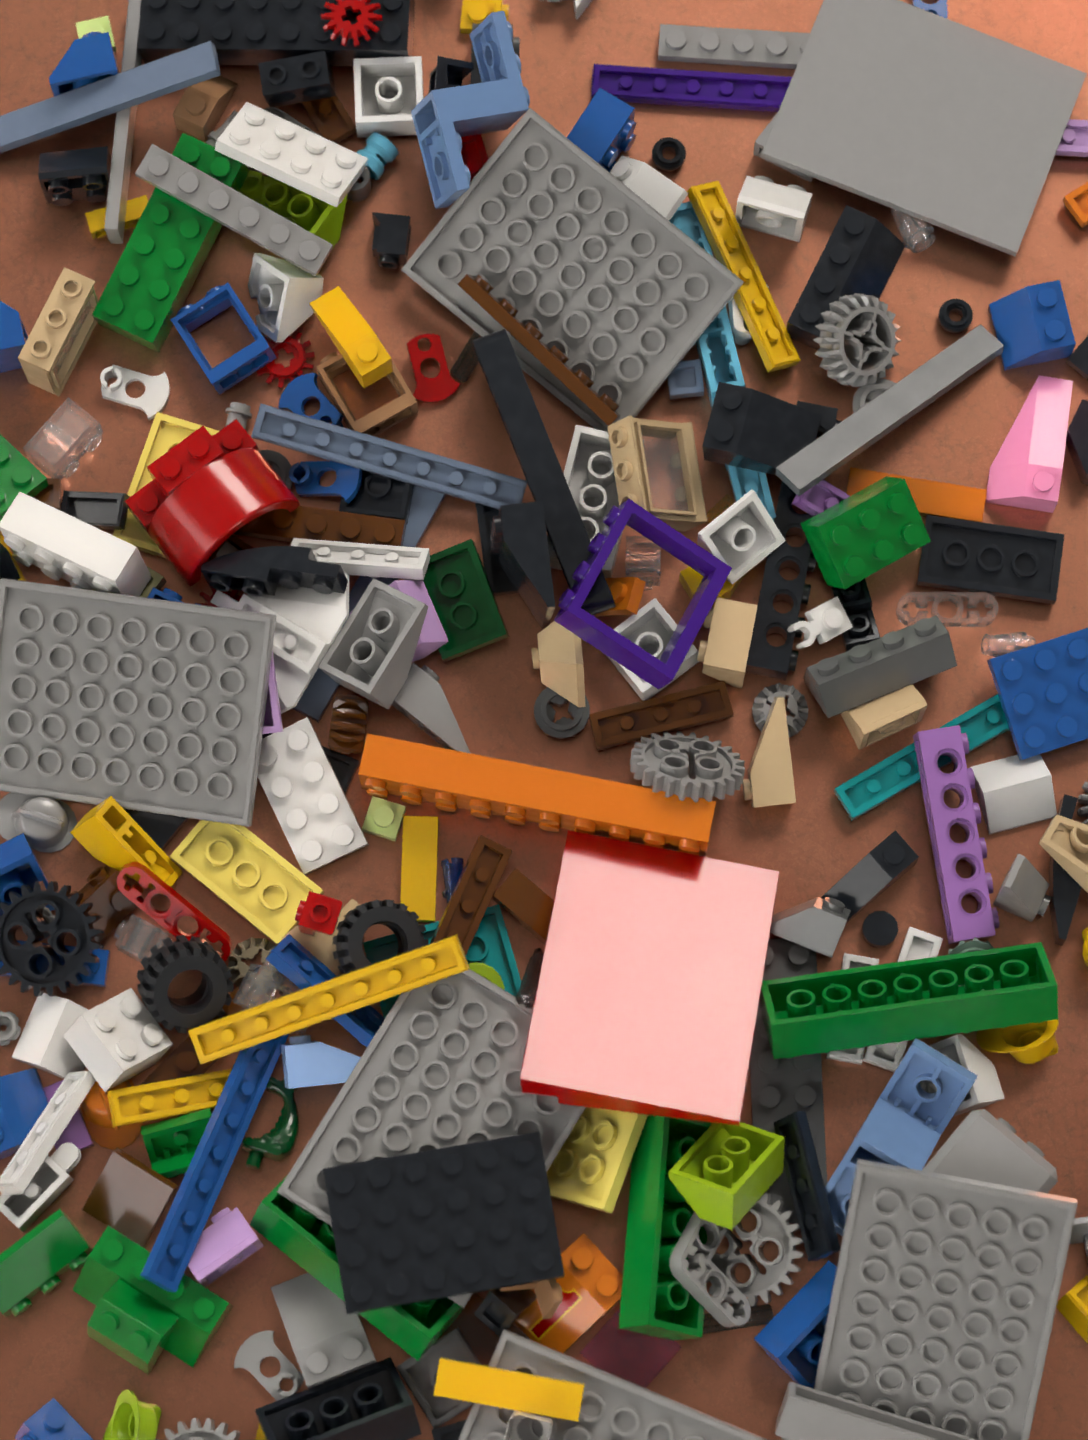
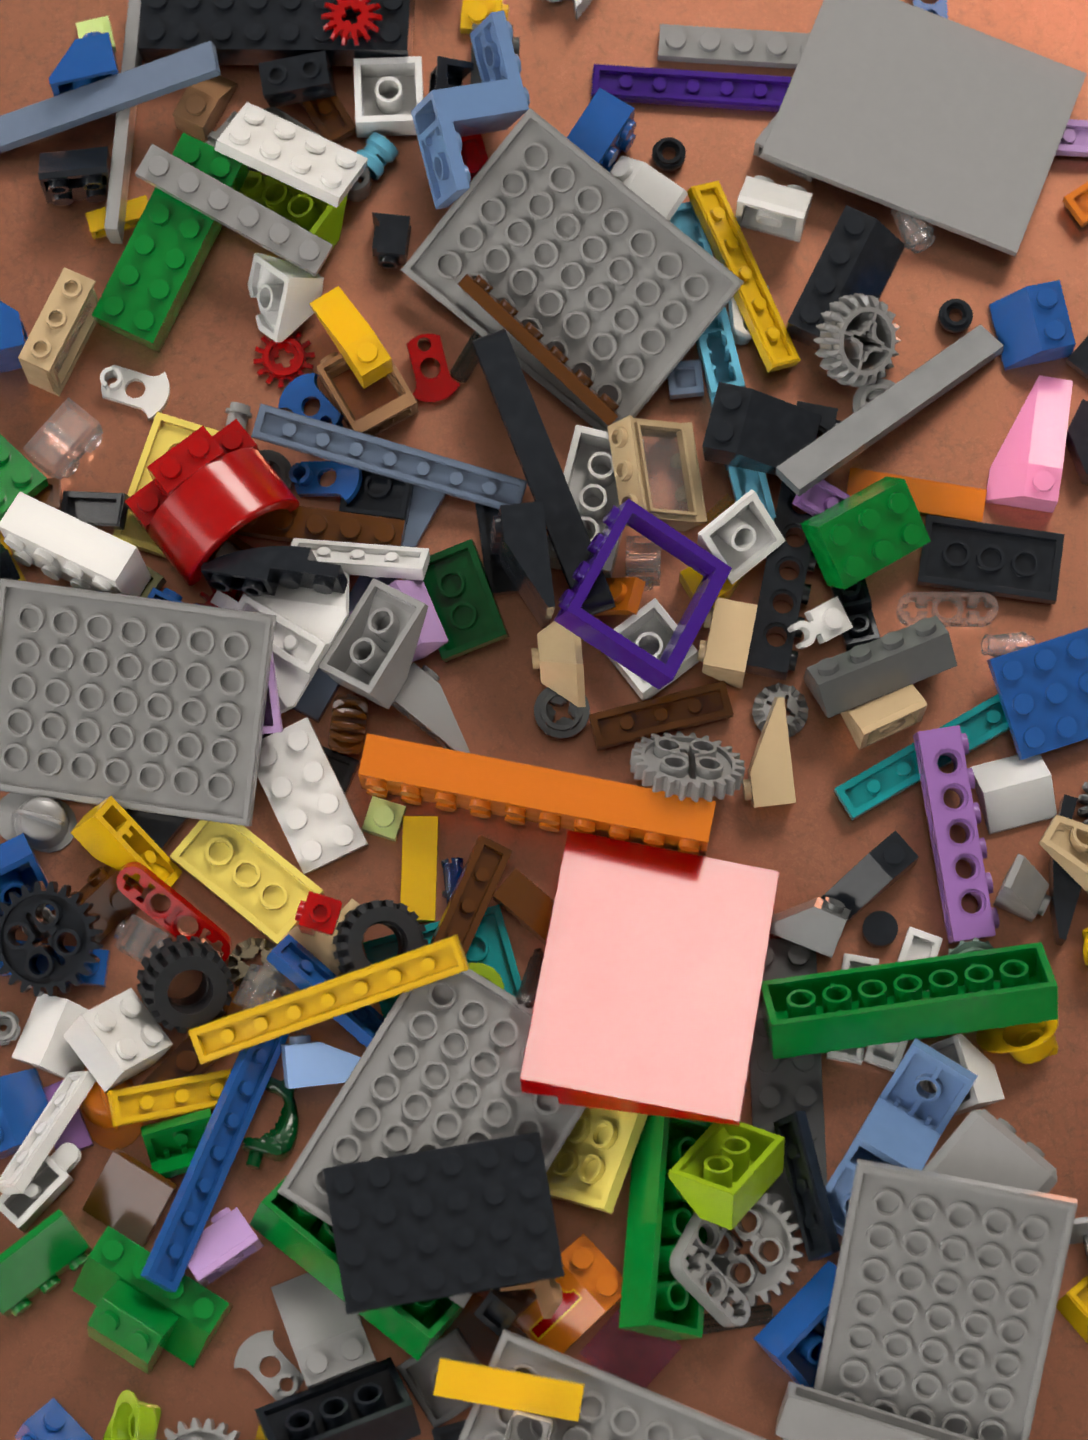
(240, 364): blue window -> none

